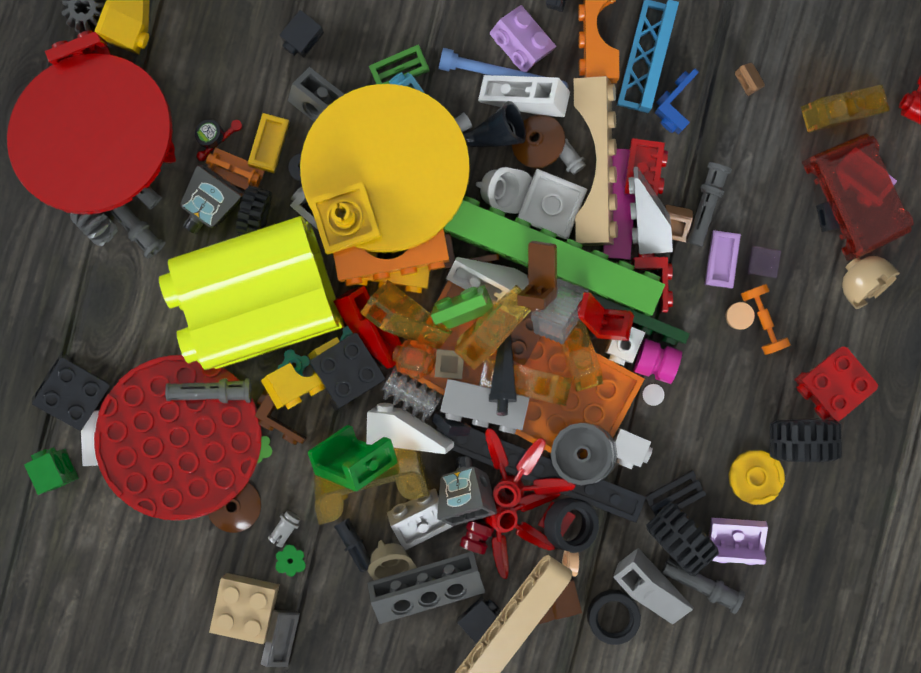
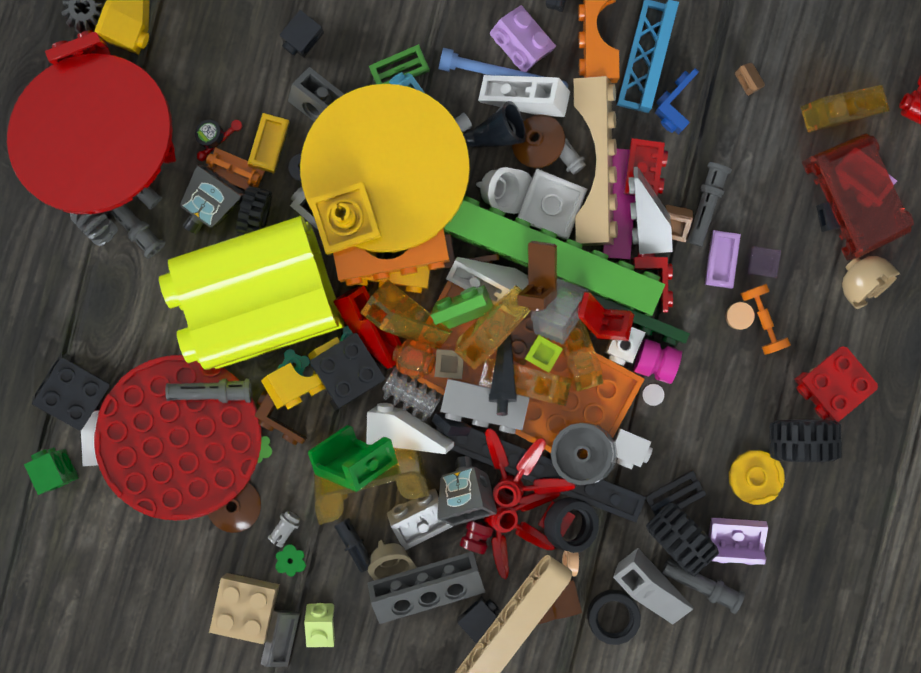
(319, 625): none -> yellowish green bracket
(544, 353): none -> lime tile

